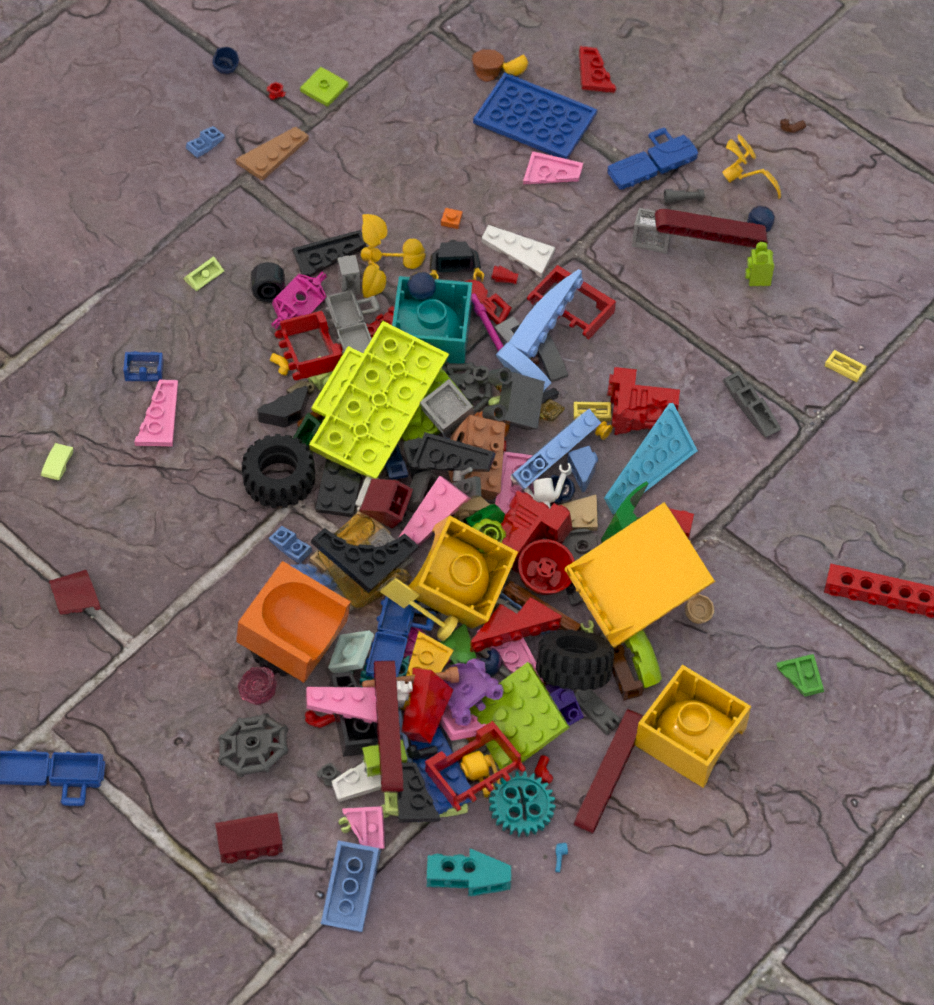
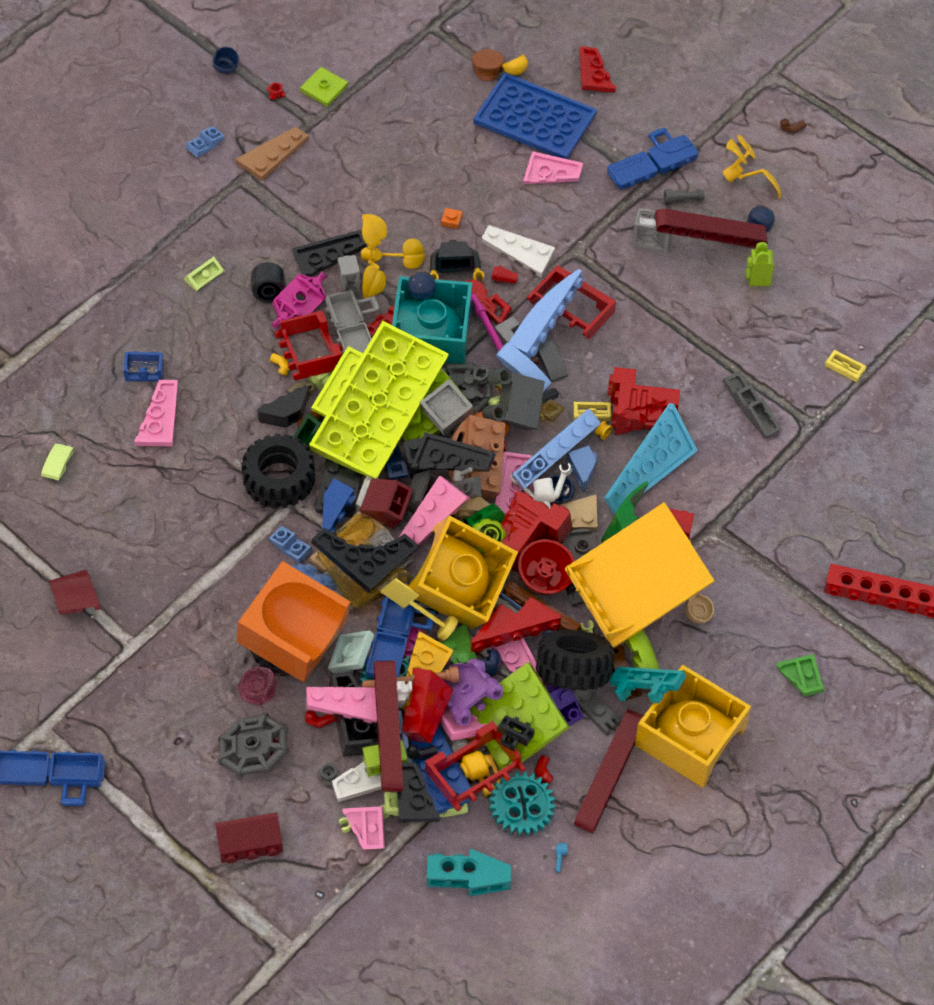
(336, 500): none -> blue slope
(350, 886): medium blue slope -> none
(515, 736): none -> black piece
(655, 679): none -> teal hinge

